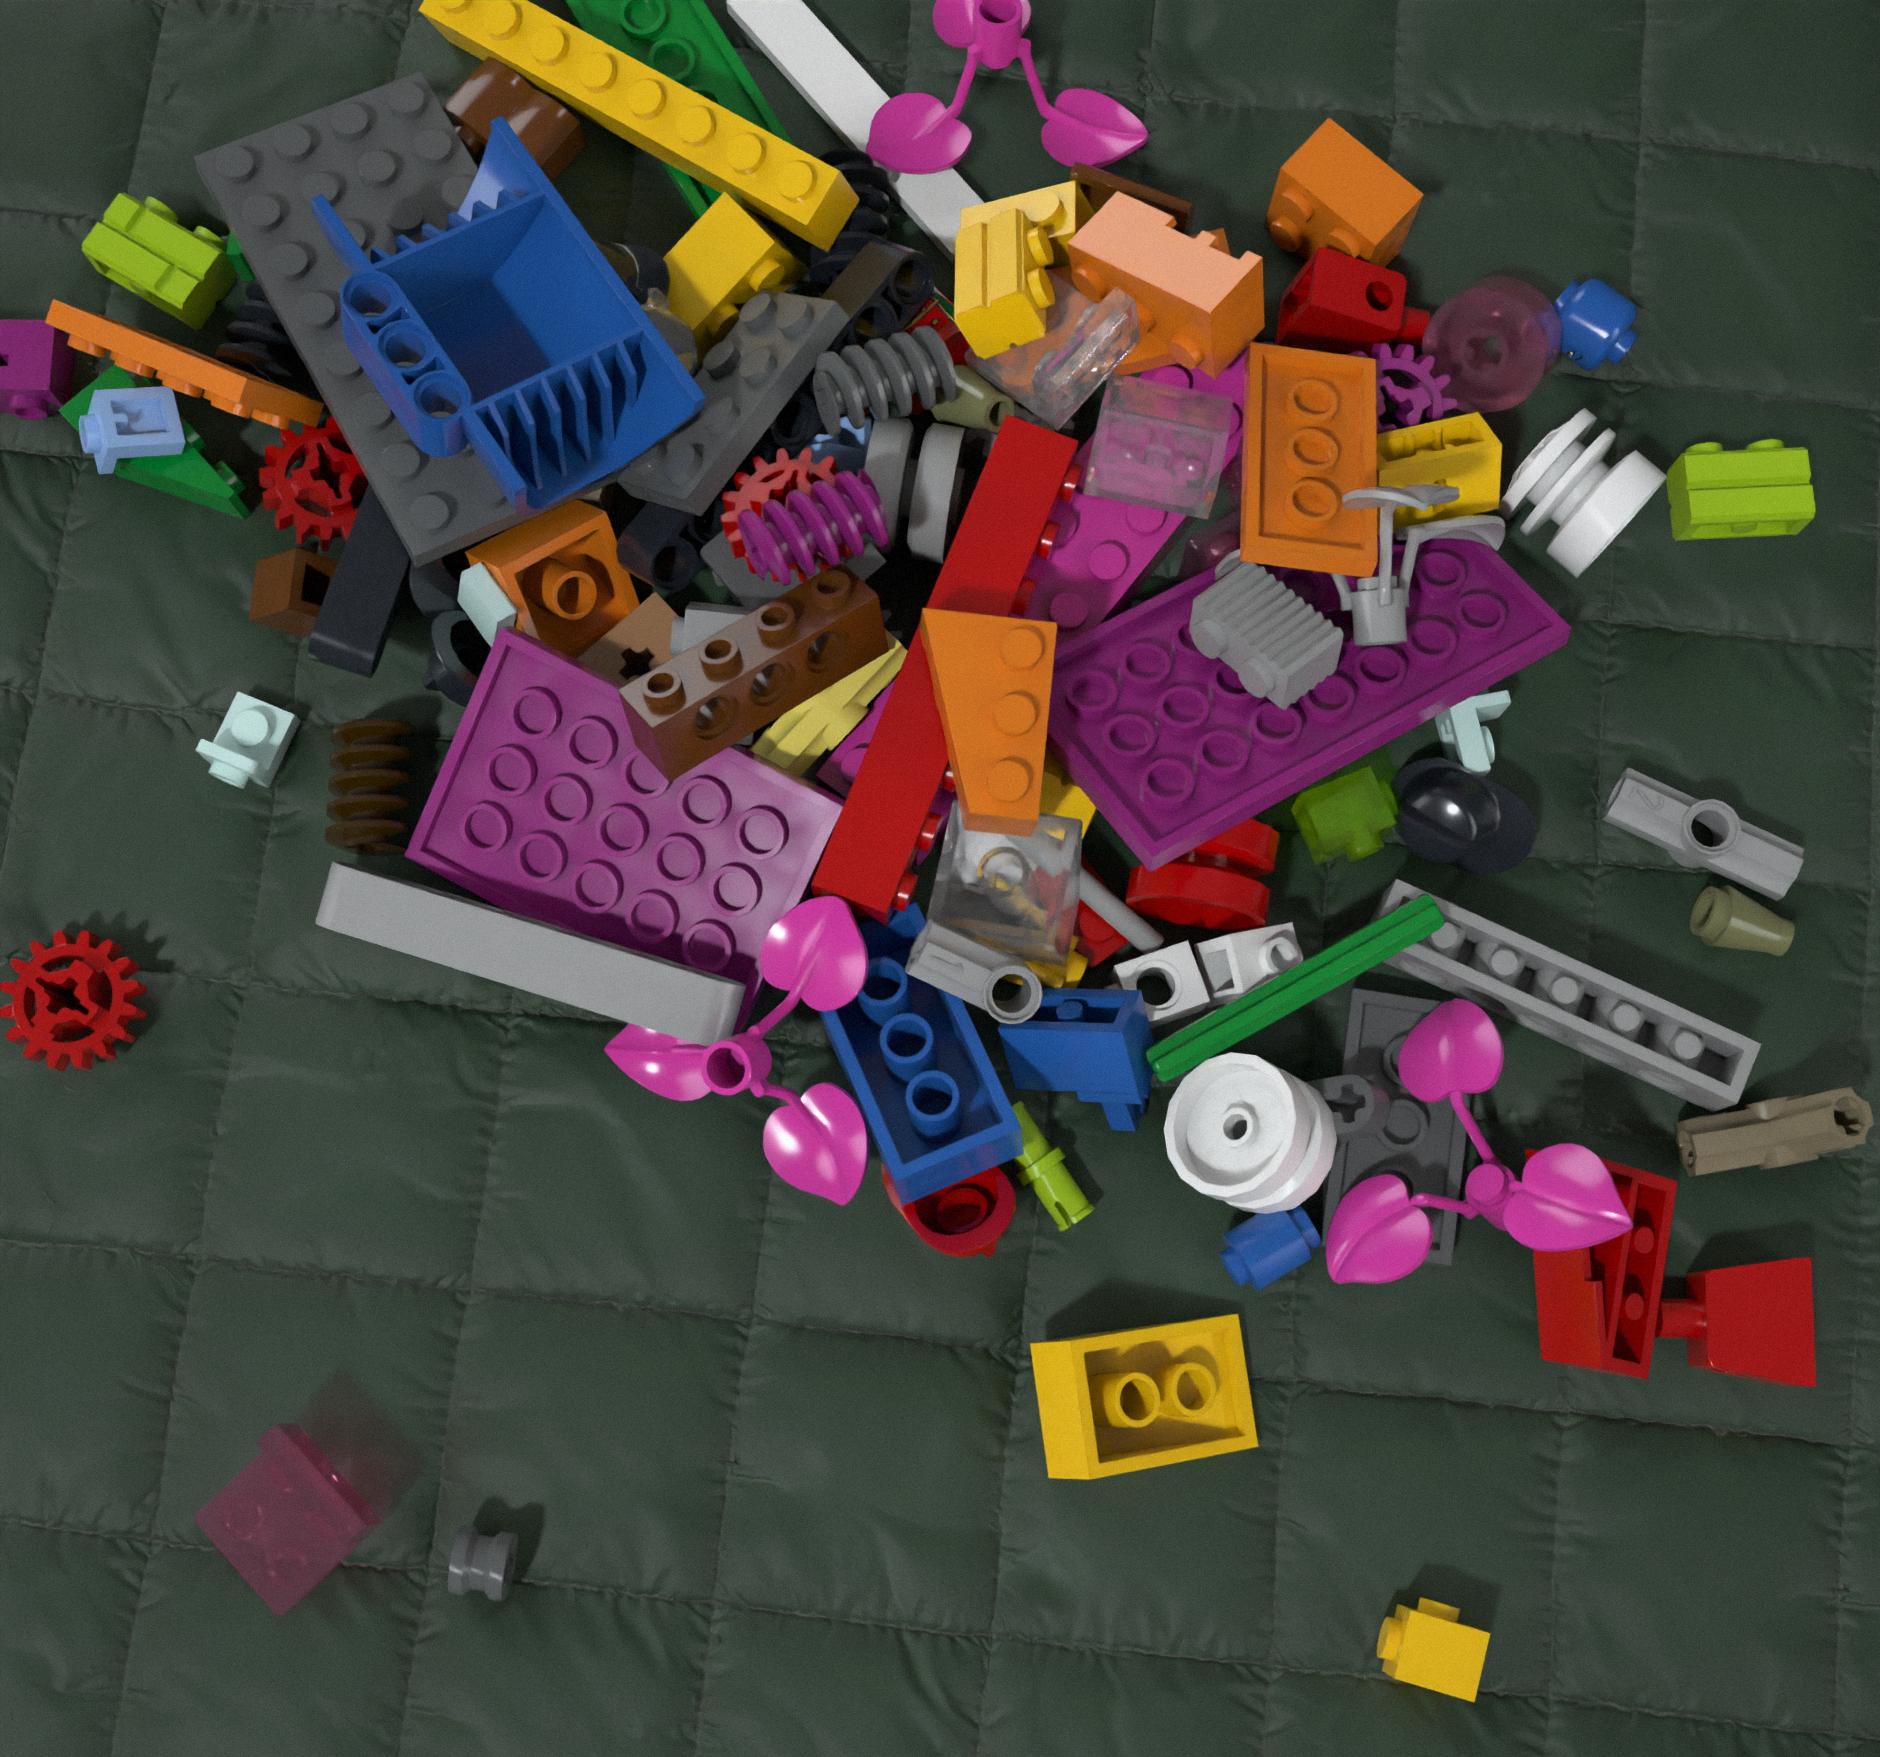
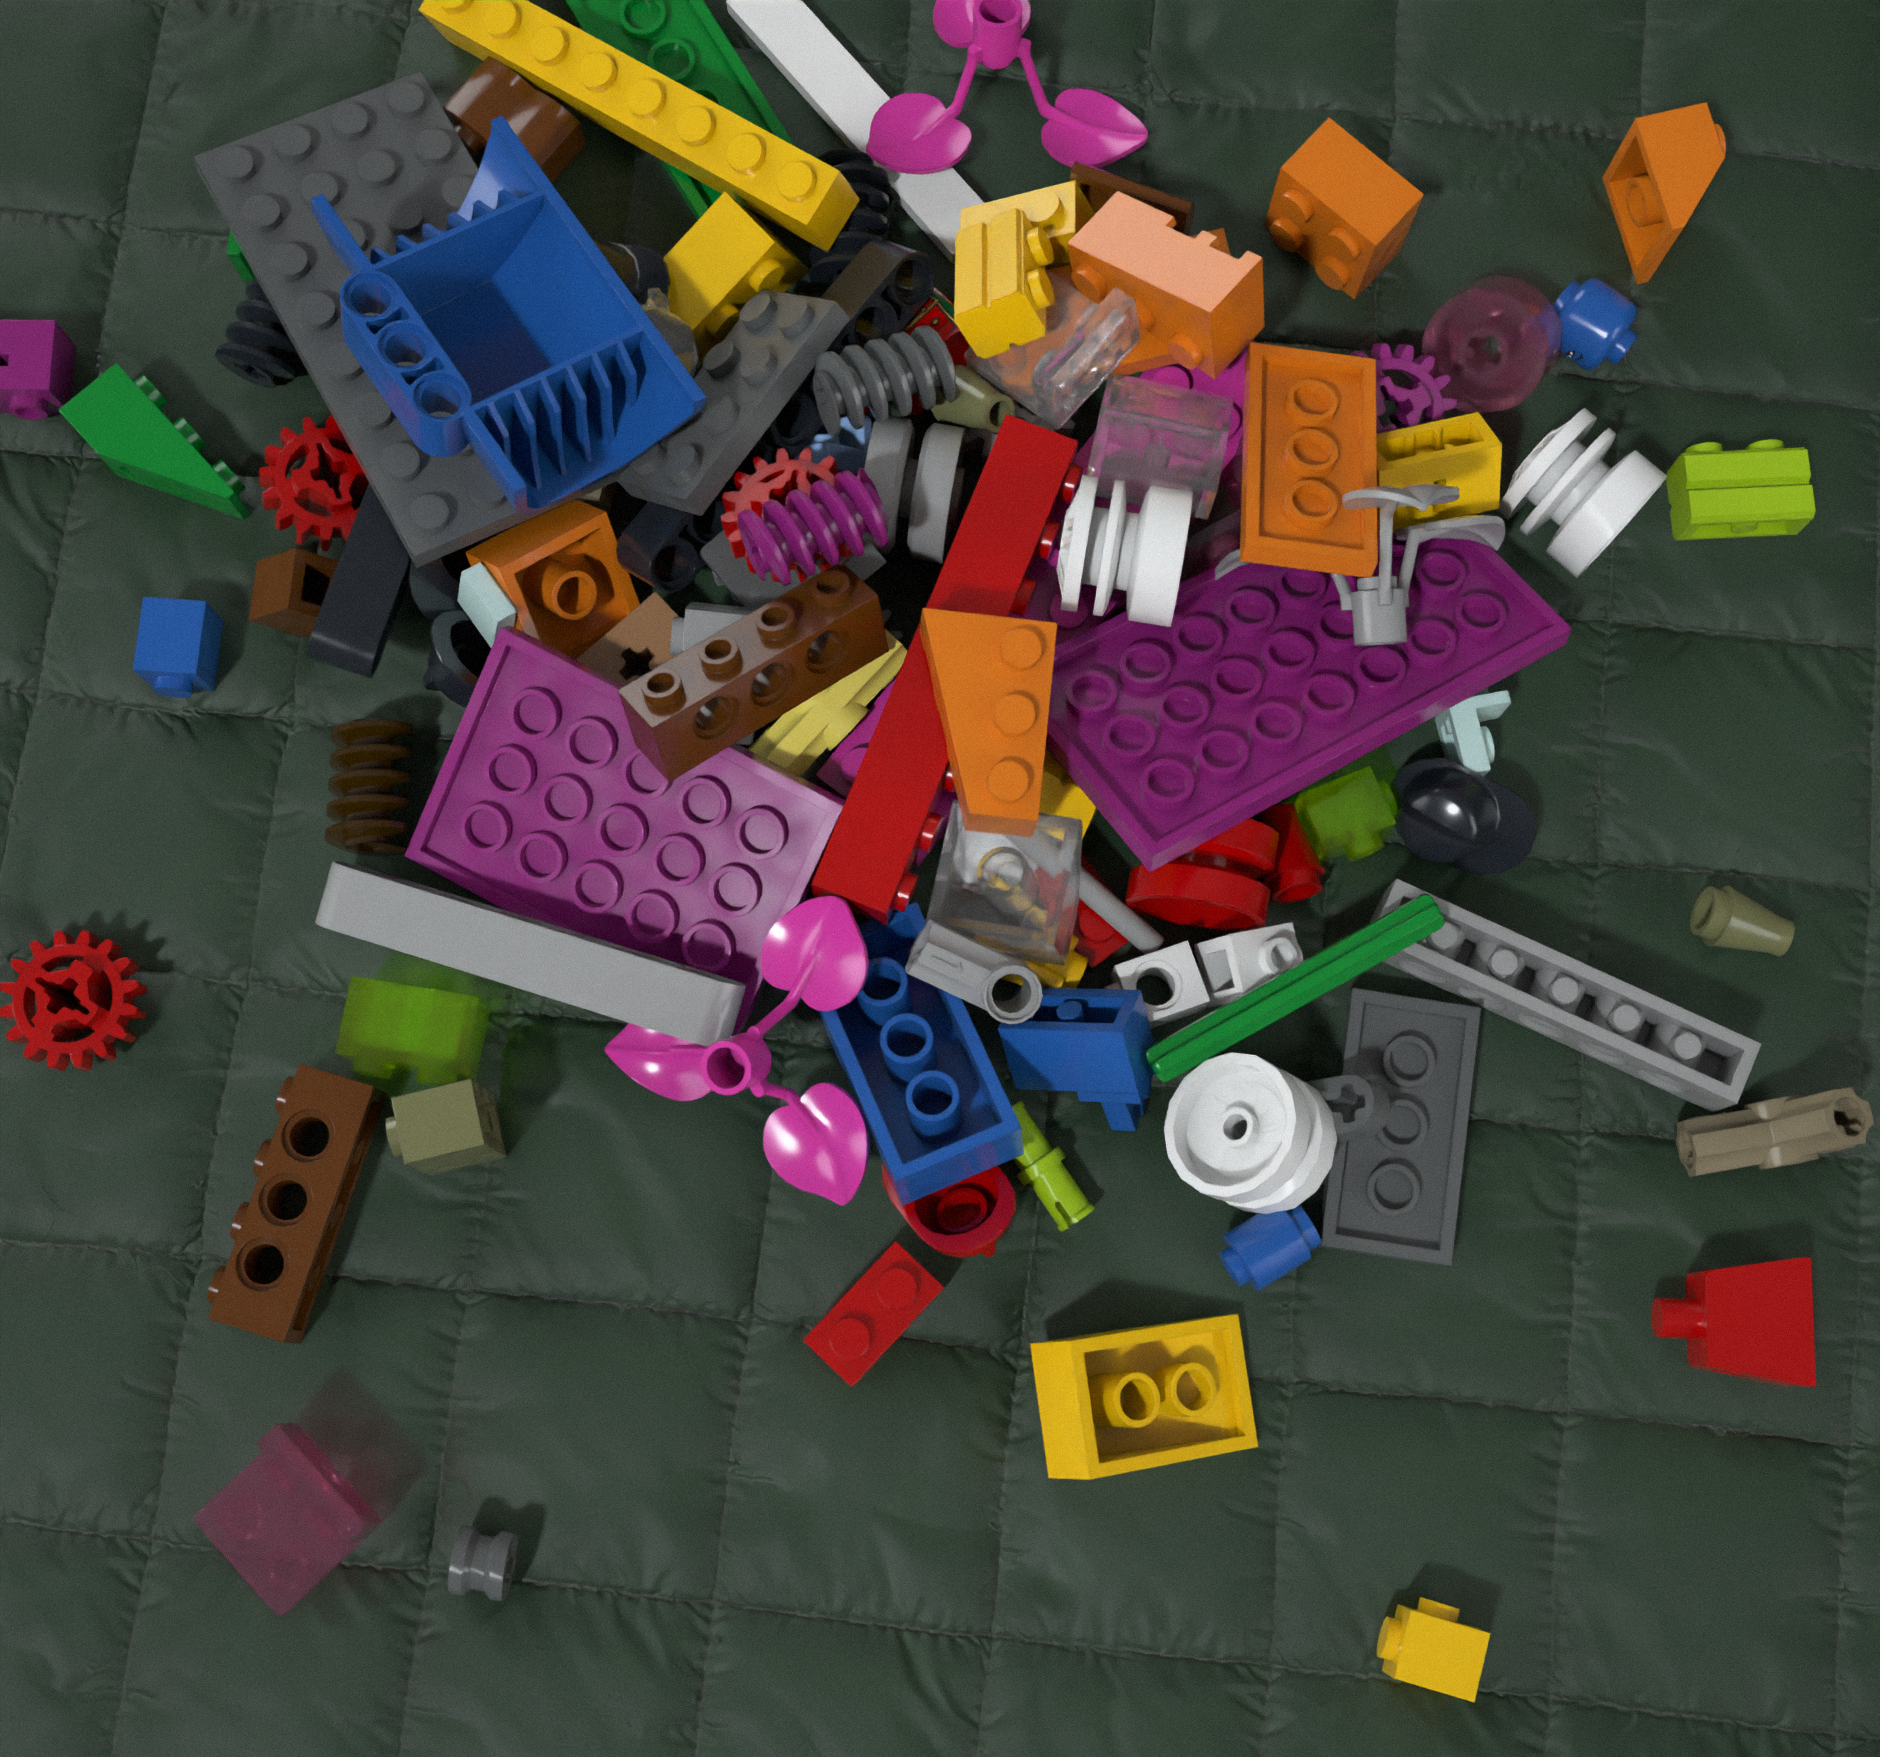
(131, 425): light blue bracket -> none
(160, 259): lime brick -> none
(178, 646): none -> blue brick
(183, 368): orange plate -> none
(249, 742): light aqua bracket -> none
(306, 1242): none -> reddish brown brick
(412, 1031): none -> clear neon green brick
(446, 1127): none -> olive brick
(873, 1314): none -> red brick
(1125, 550): none -> white wheel
(1265, 634): light grey brick -> none
(1297, 865): none -> red cone
(1347, 307): red torso -> none
(1558, 1206): dark pink plant -> none
(1605, 1298): red wedge -> none
(1660, 180): none -> orange slope
(1738, 847): light grey piece -> none

